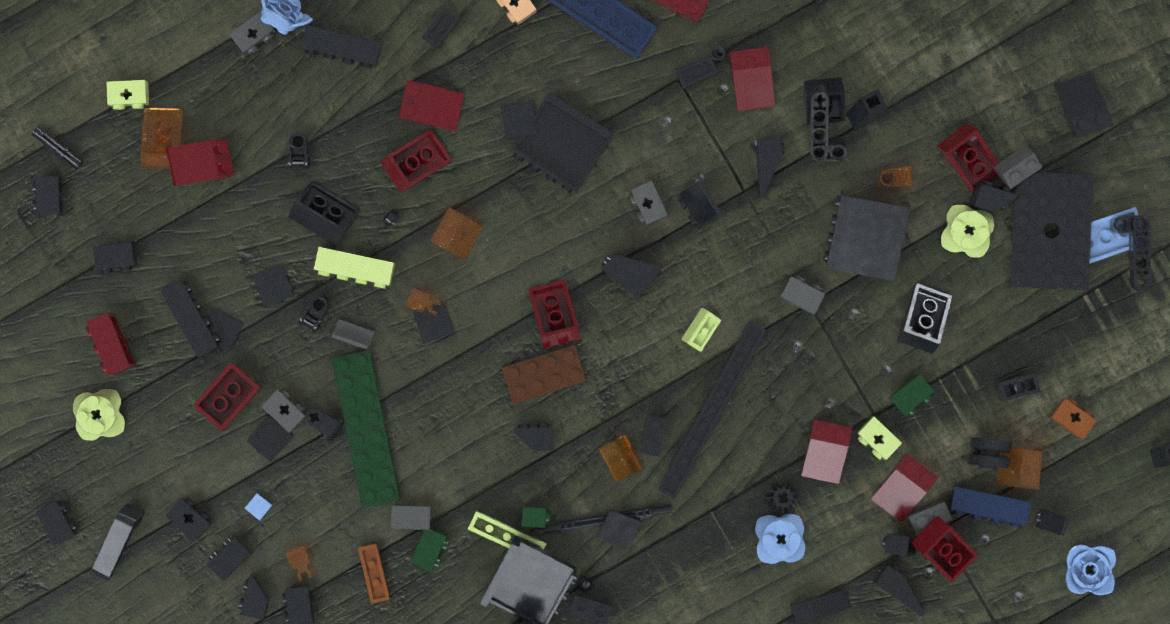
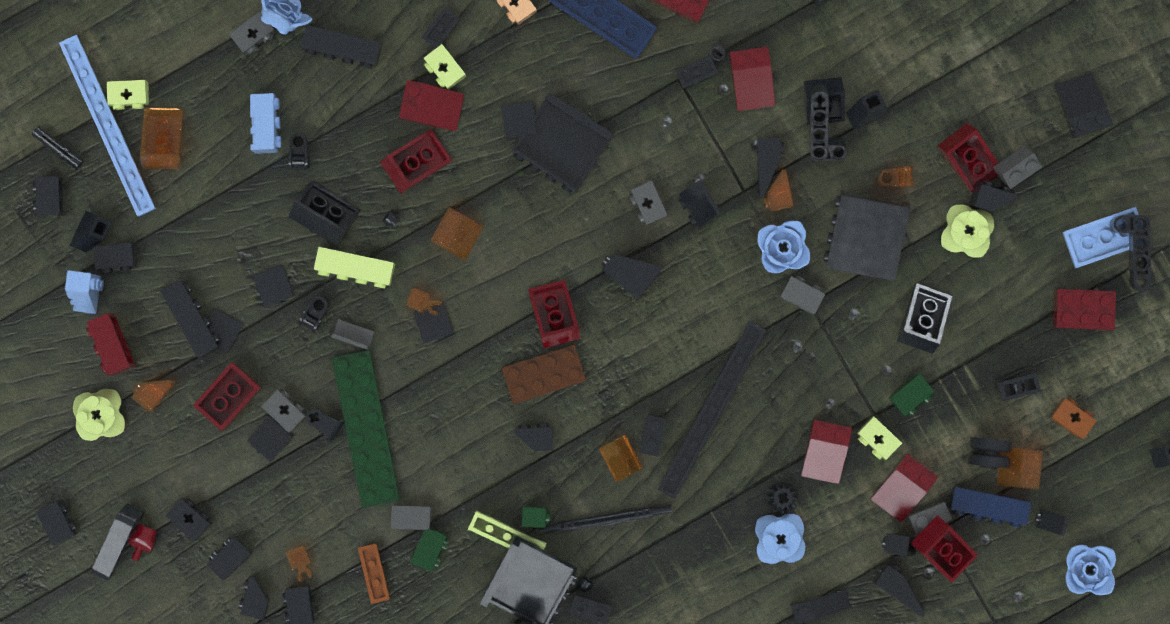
(84, 291): none -> light blue wedge
(90, 232): none -> black slope
(107, 125): none -> light blue plate
(143, 540): none -> dark red piece
(151, 393): none -> clear orange slope
(200, 162): dark red slope -> none
(258, 506): light blue tile -> none
(265, 123): none -> light blue wedge
(442, 56): none -> yellowish green brick
(619, 529): black piece -> none
(701, 329): yellowish green slope -> none
(779, 194): none -> clear orange slope
(794, 236): none -> light blue brick
(1060, 260): black plate -> none
(1084, 309): none -> dark red brick

